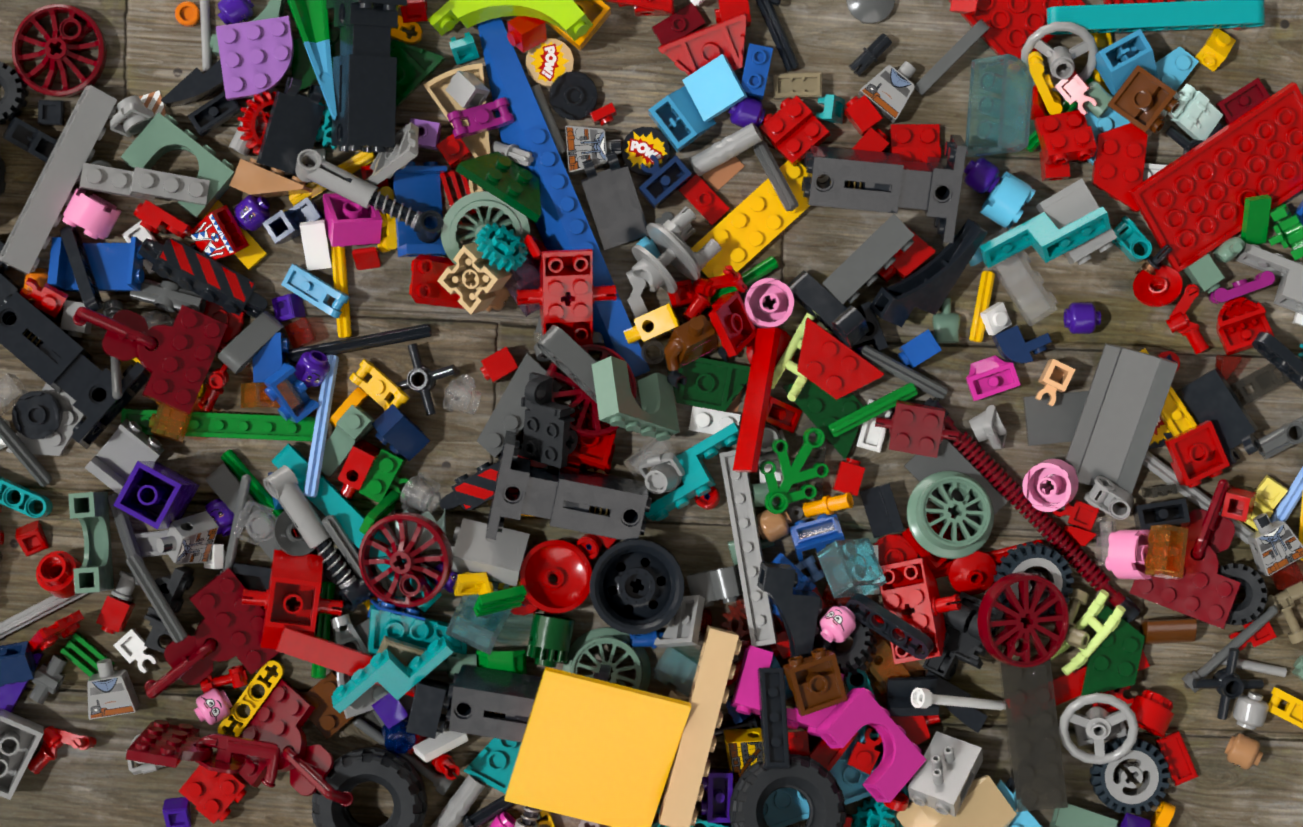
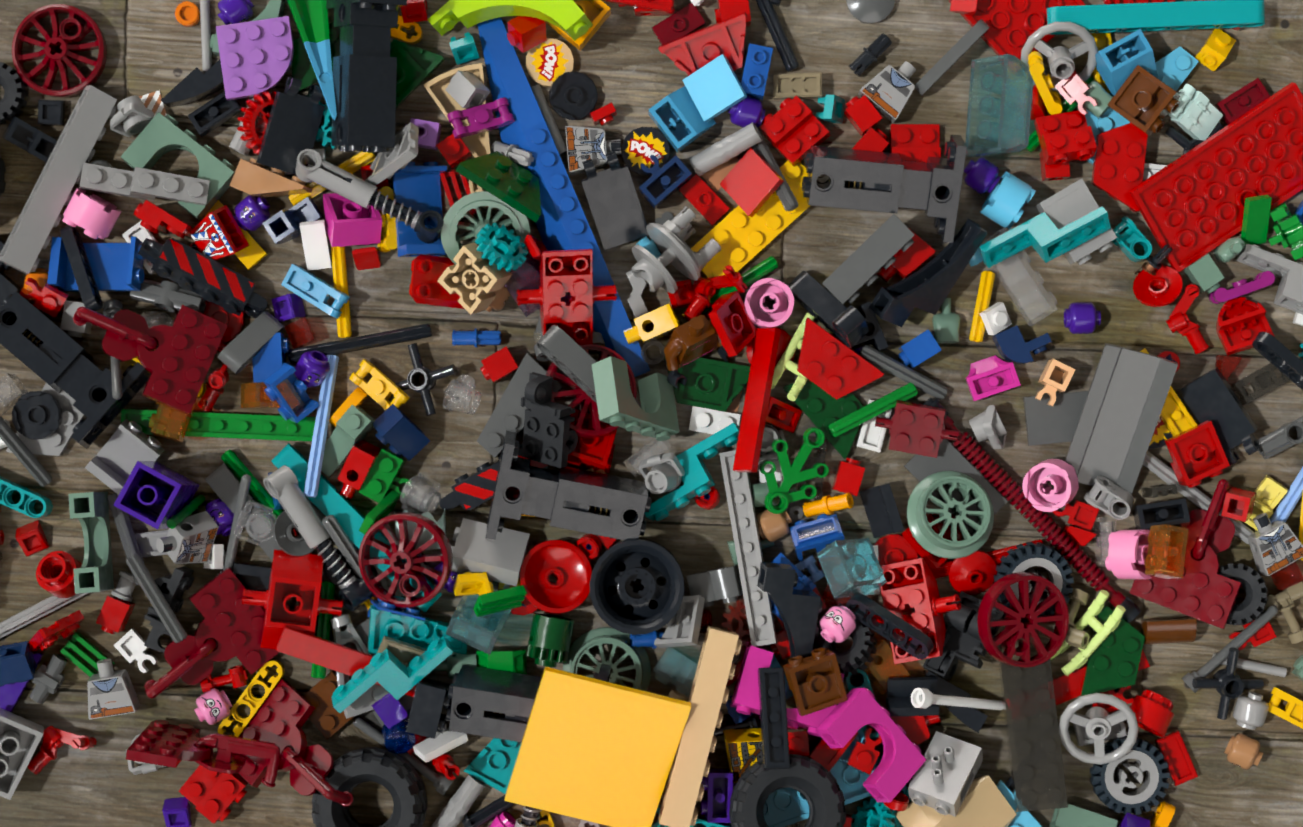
(185, 511): none -> green bar
(476, 338): none -> blue axle
(751, 182): none -> tile

